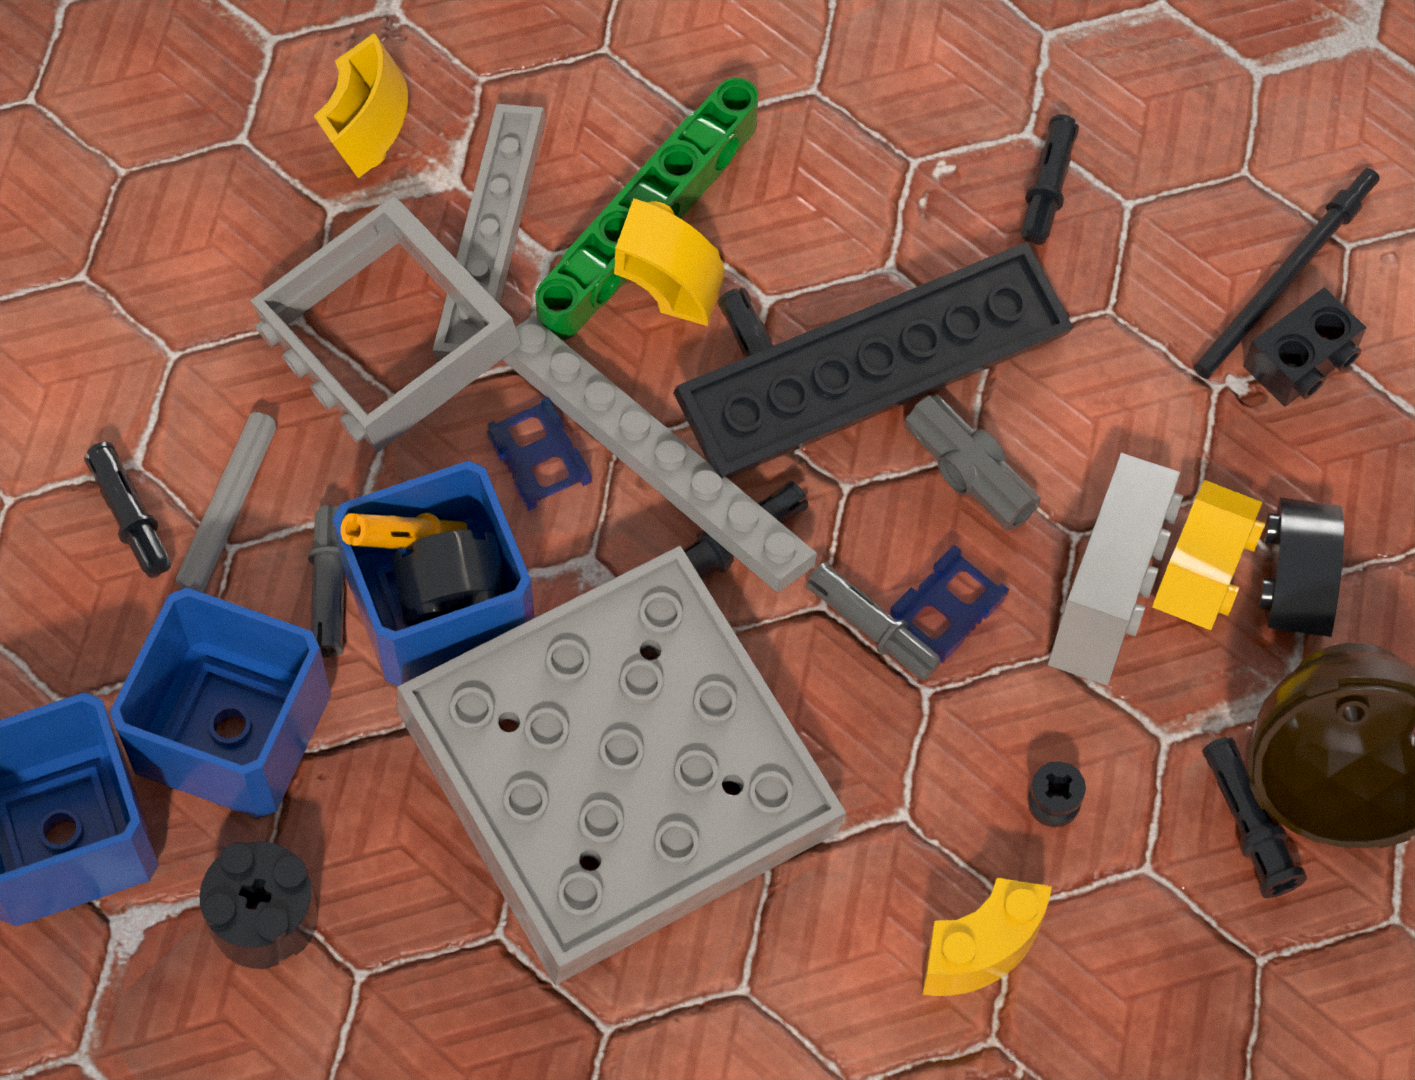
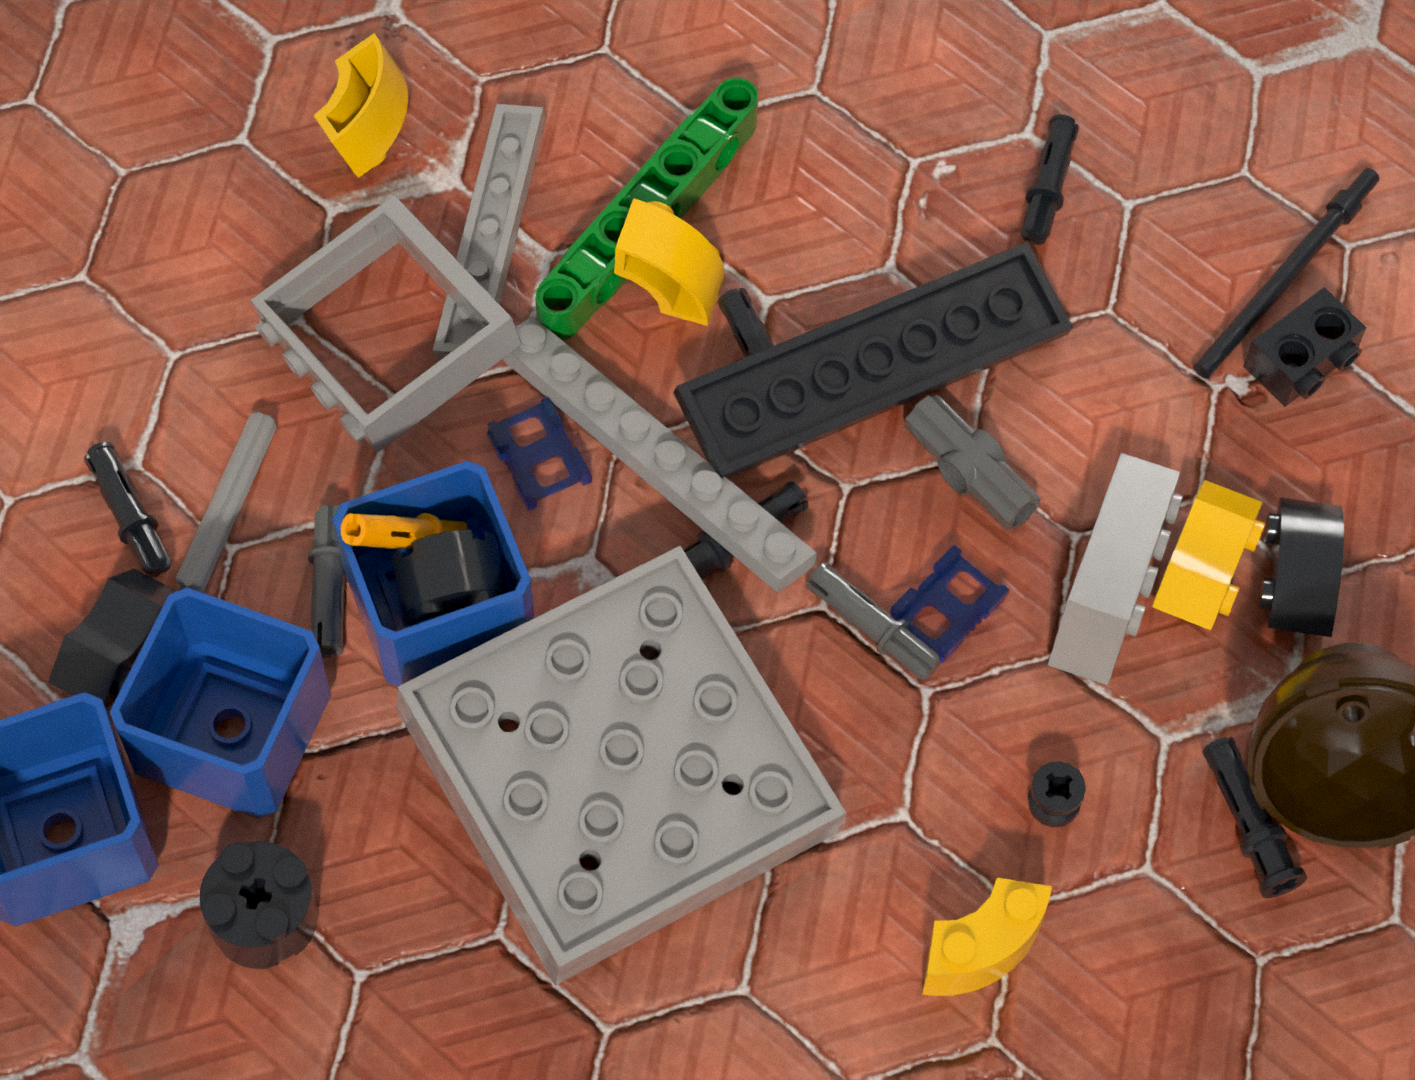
(107, 642): none -> black brick

